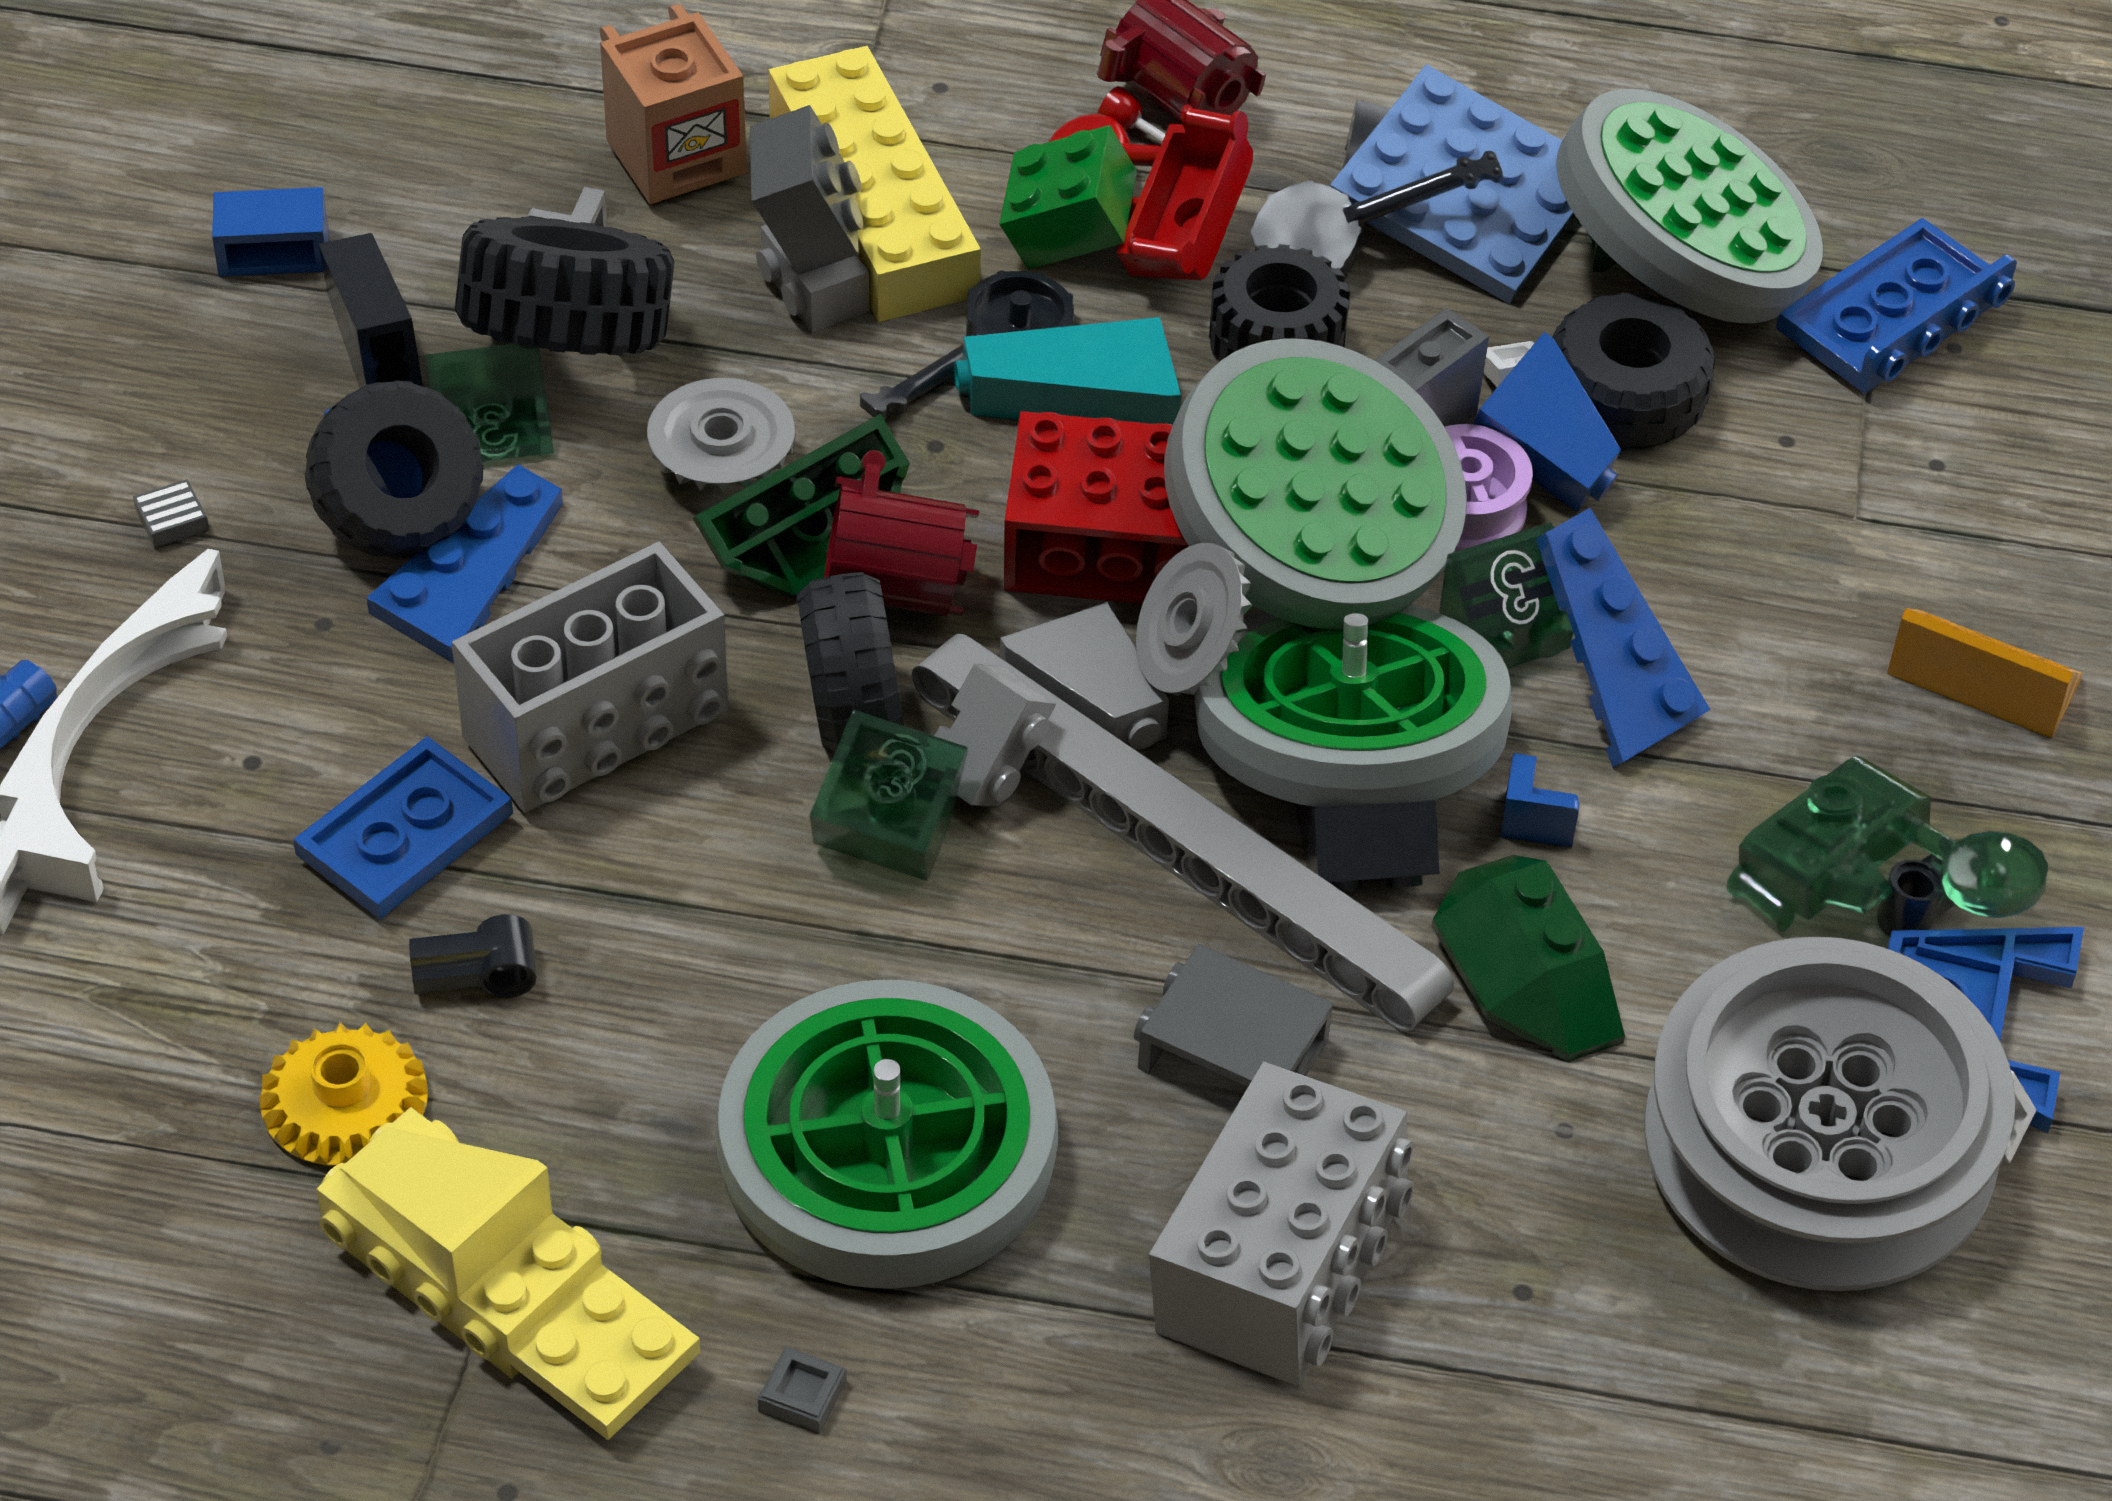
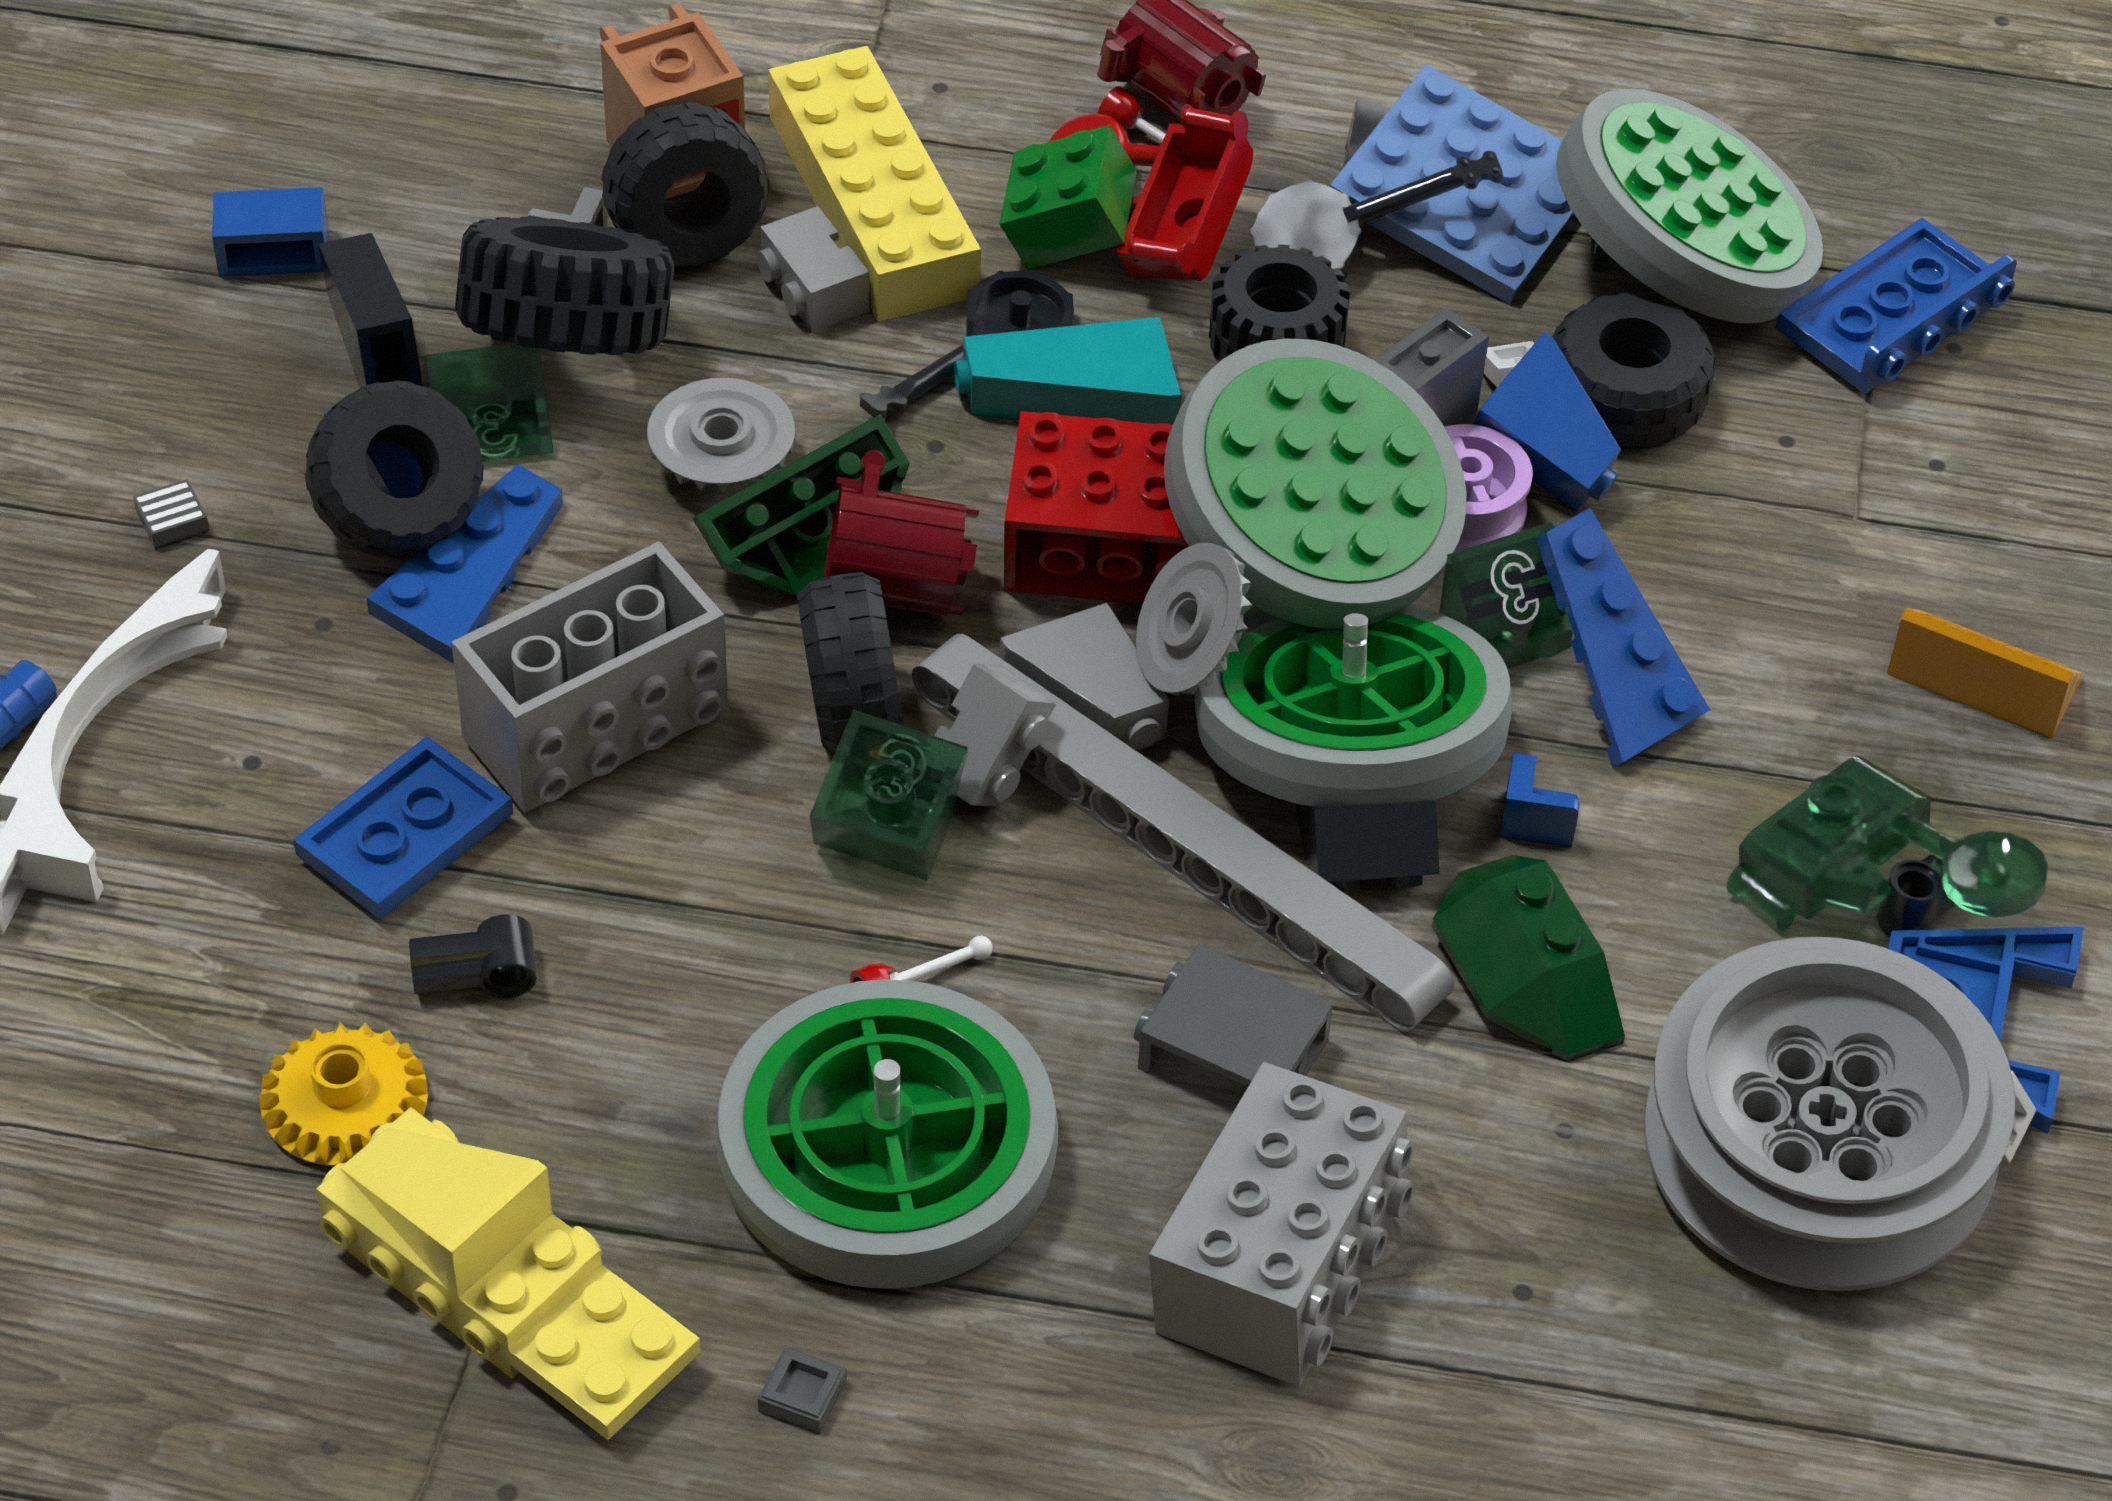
(665, 148): none -> black tyre
(805, 189): dark grey brick -> none
(978, 948): none -> white hinge

